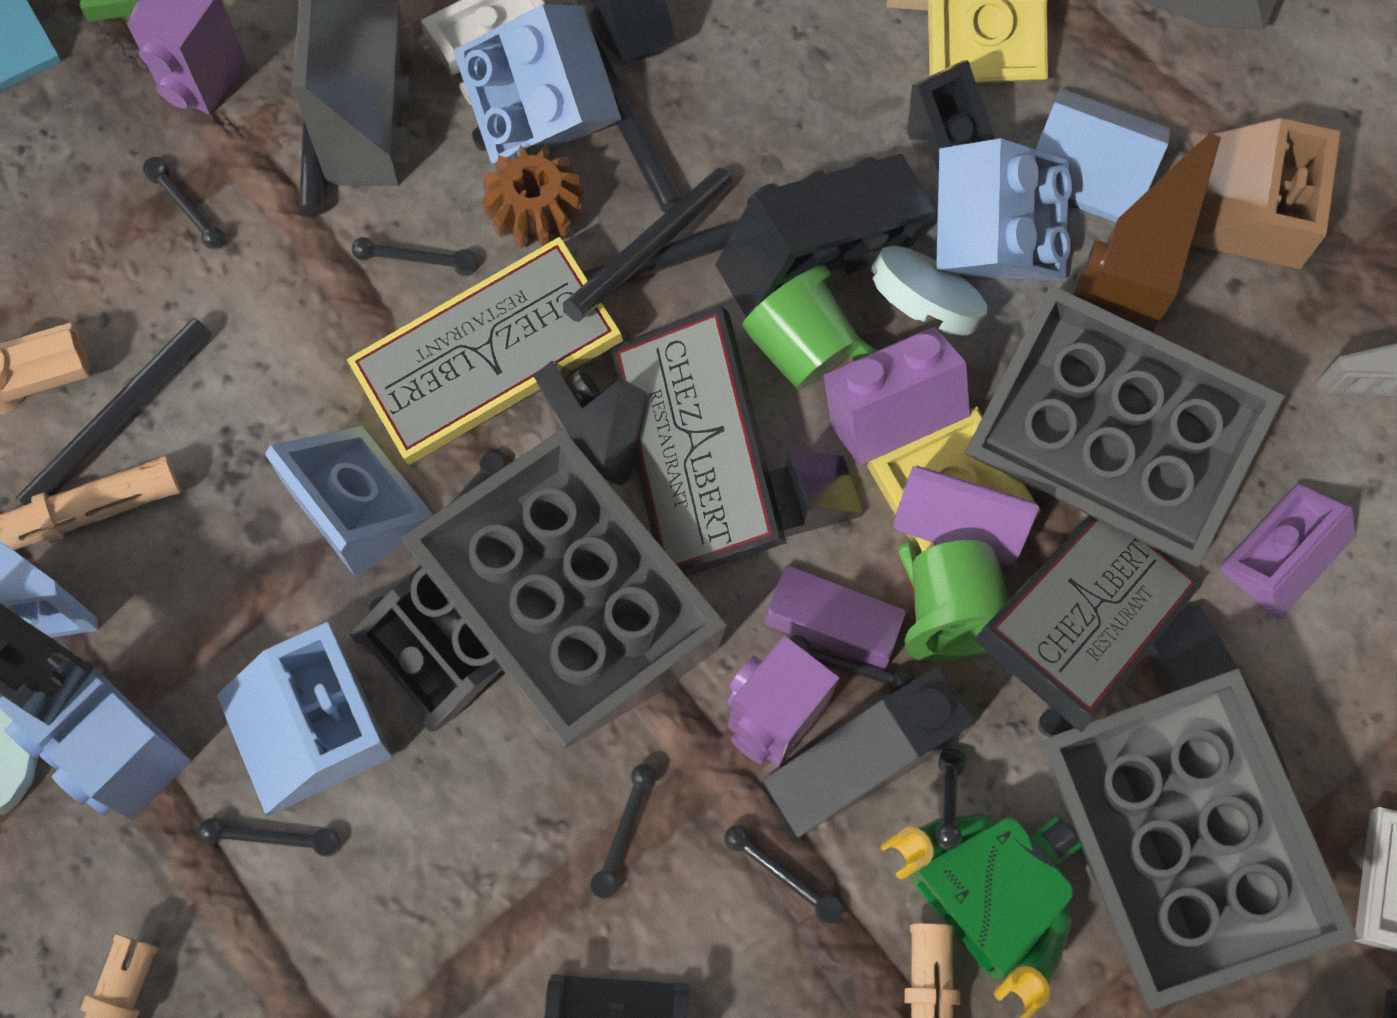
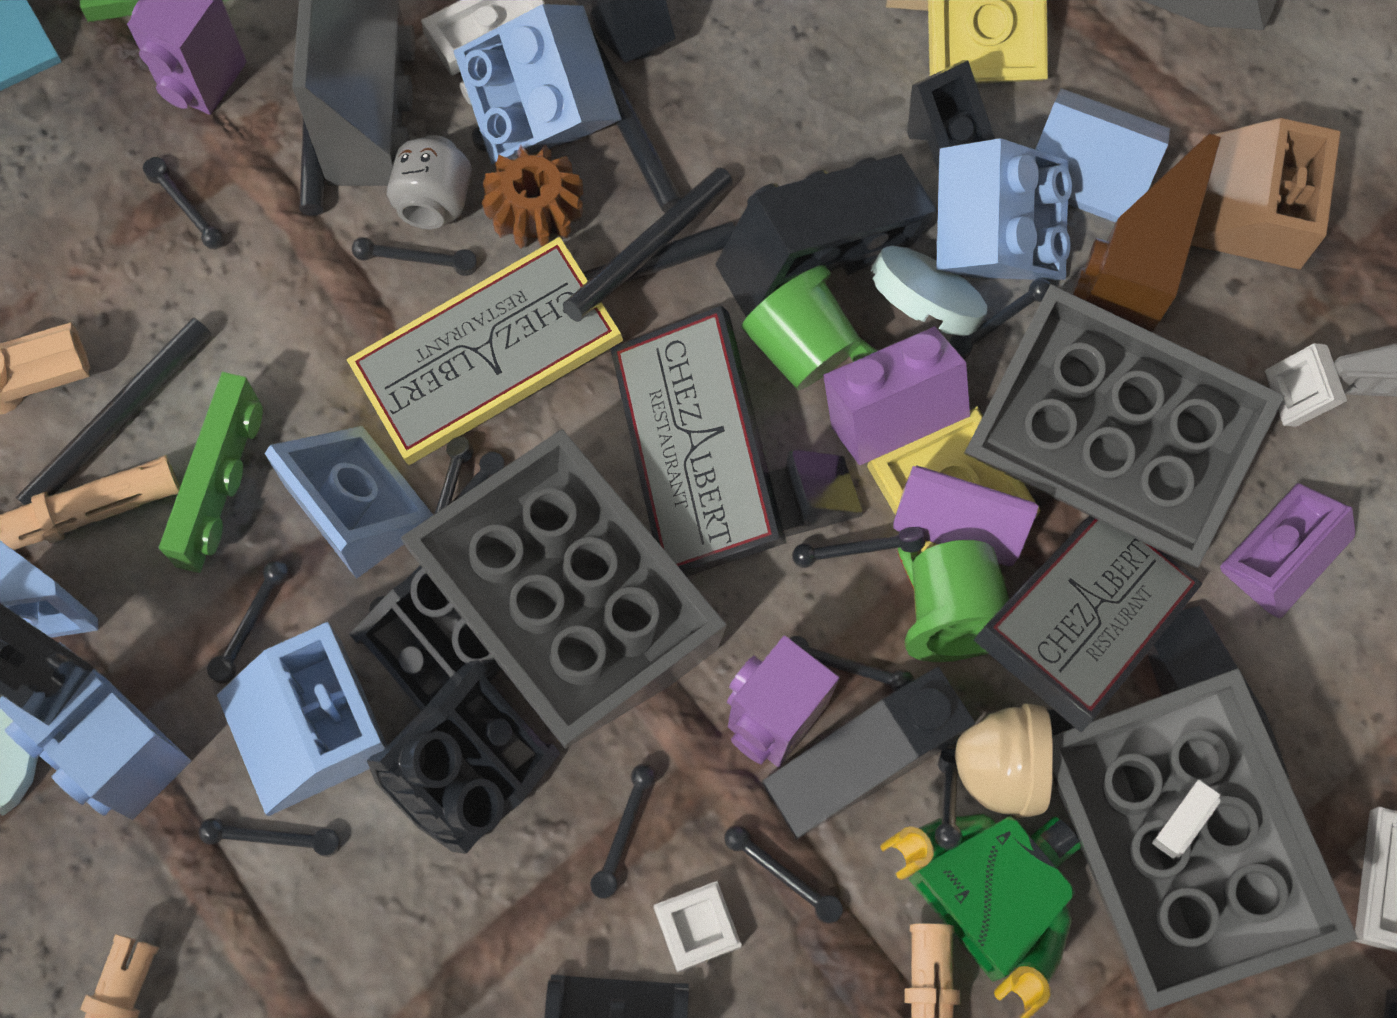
(212, 473): none -> bright green plate
(222, 667): none -> black hinge
(429, 182): none -> light grey head
(459, 451): none -> black hinge
(462, 761): none -> black slope
(599, 424): black slope -> none
(697, 926): none -> white tile
(835, 617): medium lavender slope -> none
(908, 539): none -> black hinge
(1009, 761): none -> tan hat
(1035, 293): none -> black hinge
(1187, 820): none -> white tile
(1308, 384): none -> white tile

